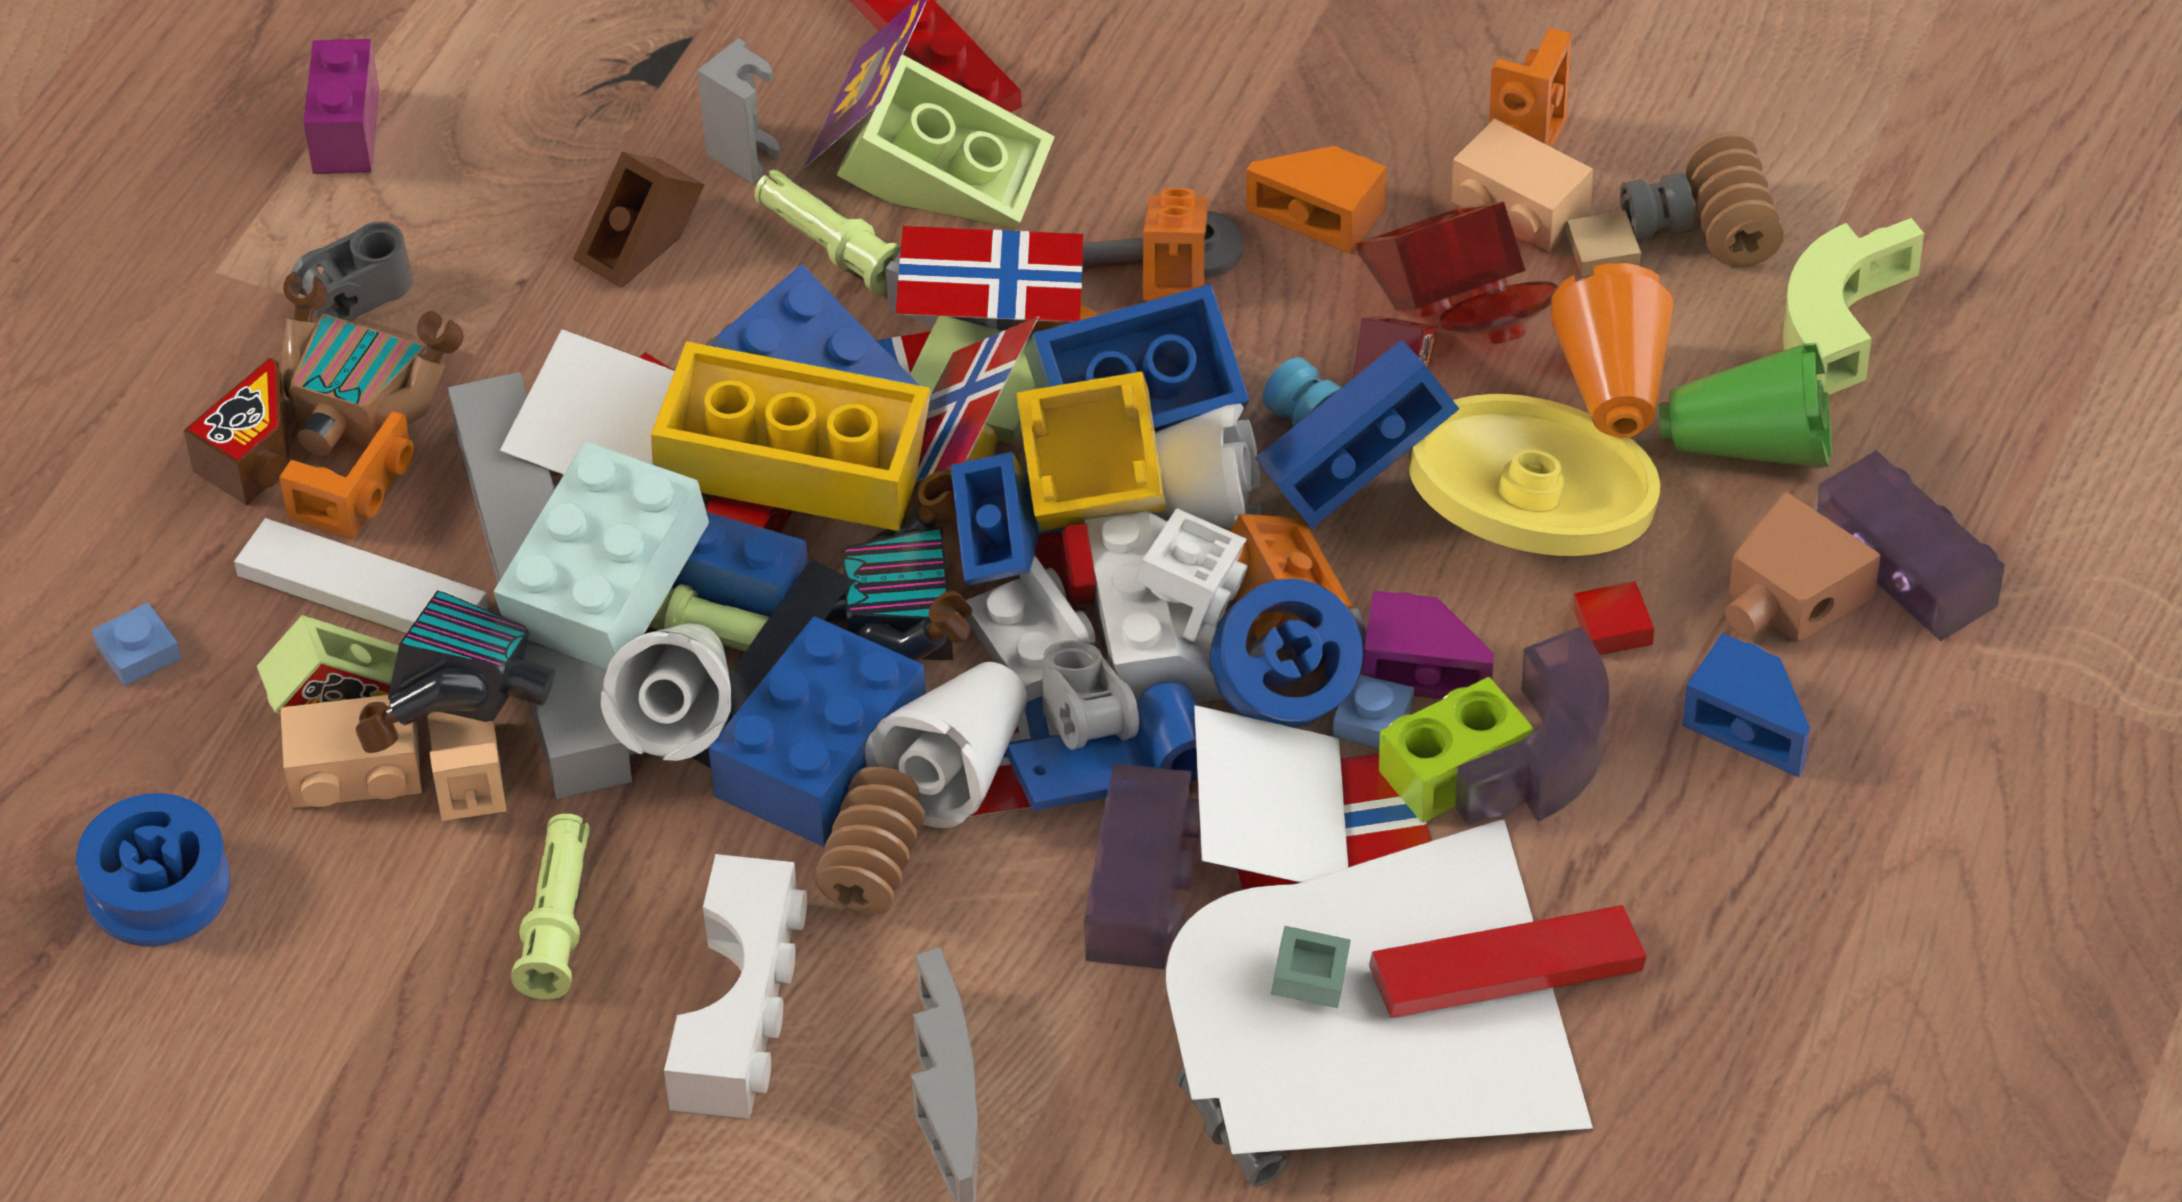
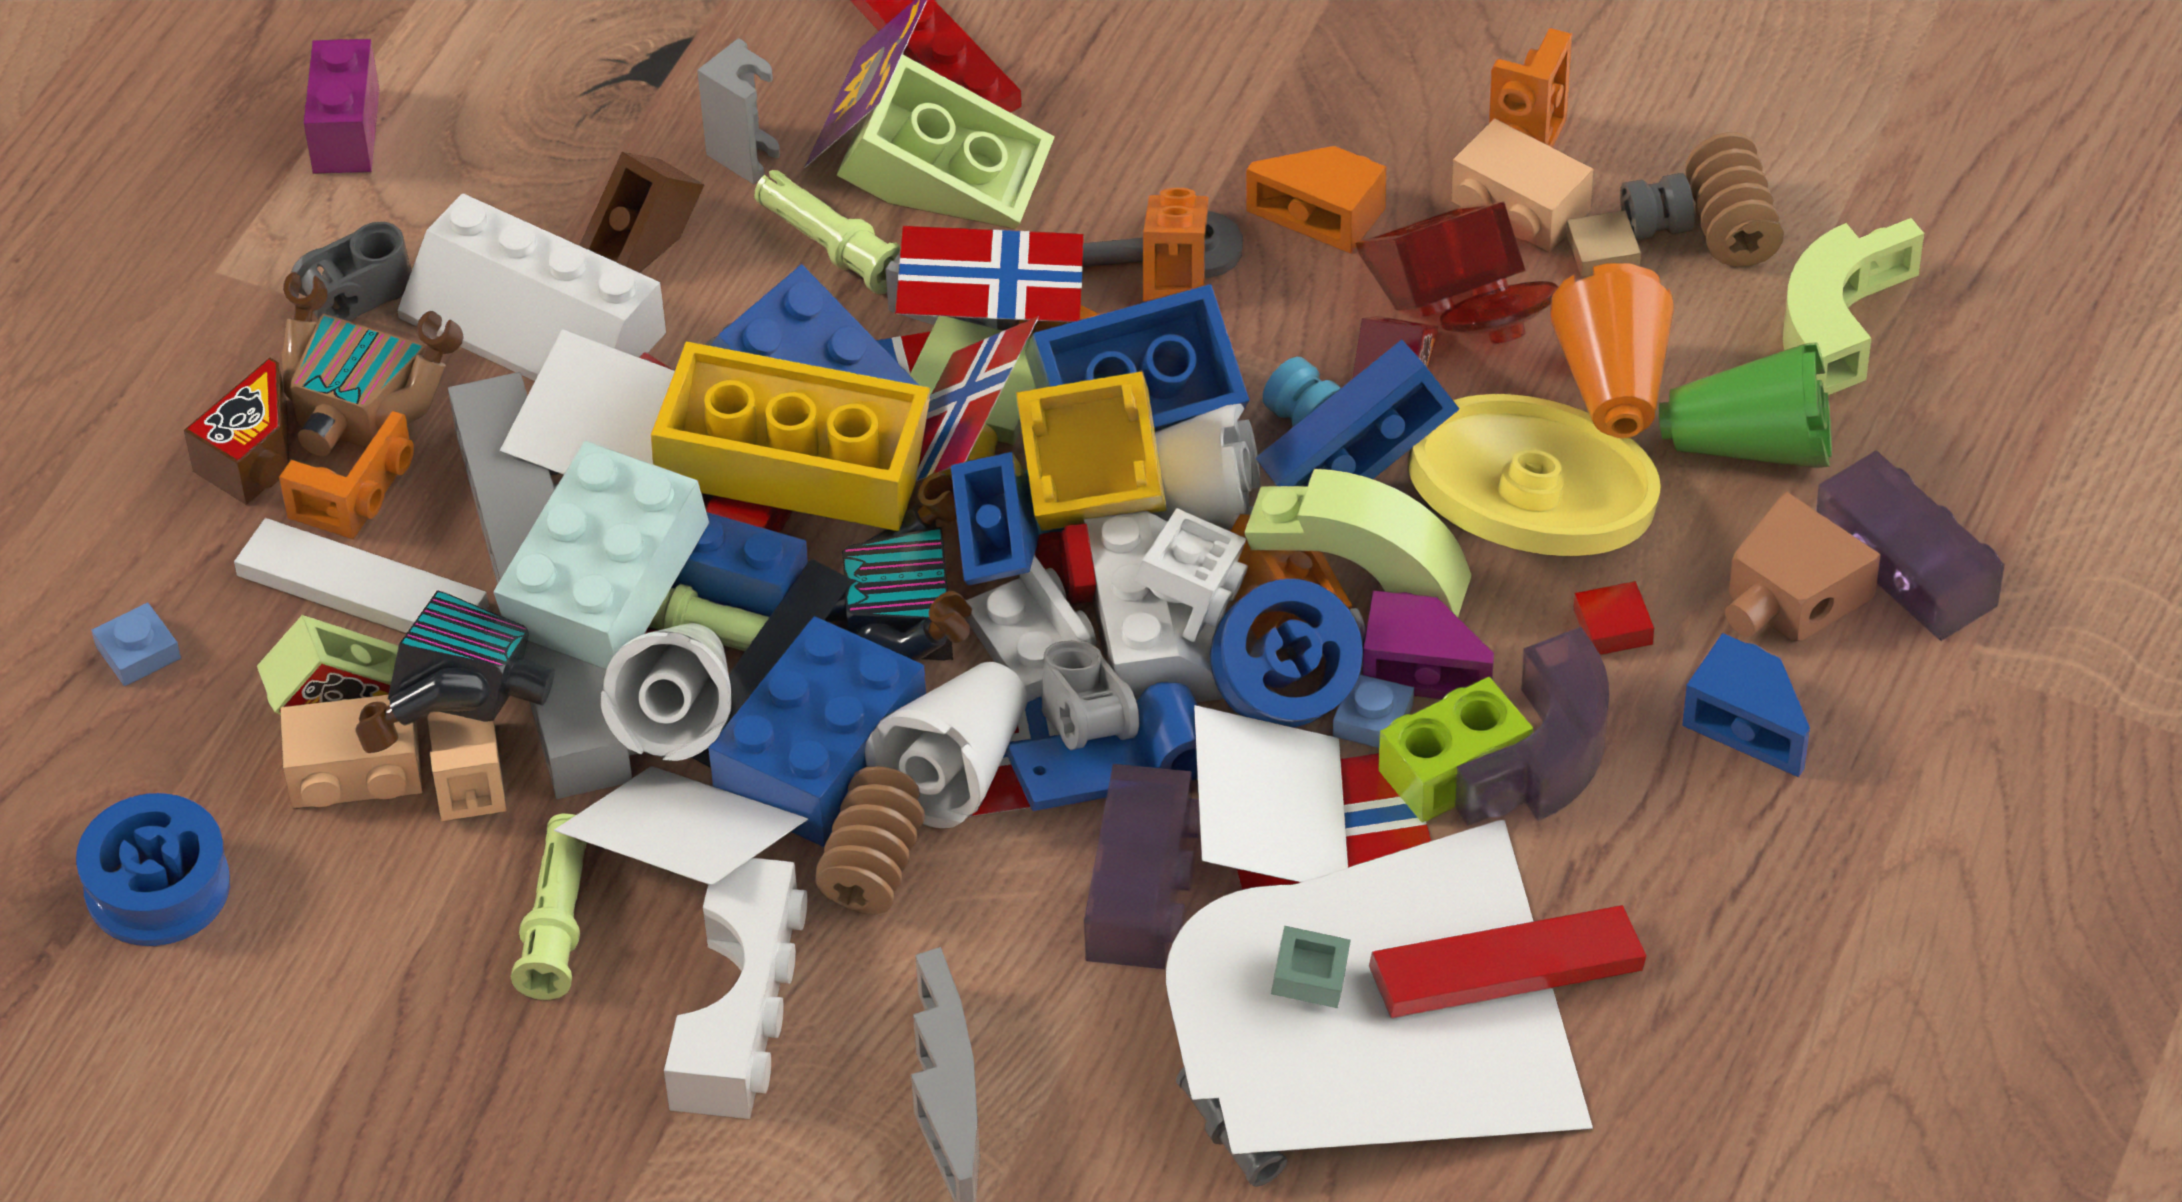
(522, 286): none -> white slope
(681, 825): none -> white sticker
(1367, 524): none -> yellowish green arch

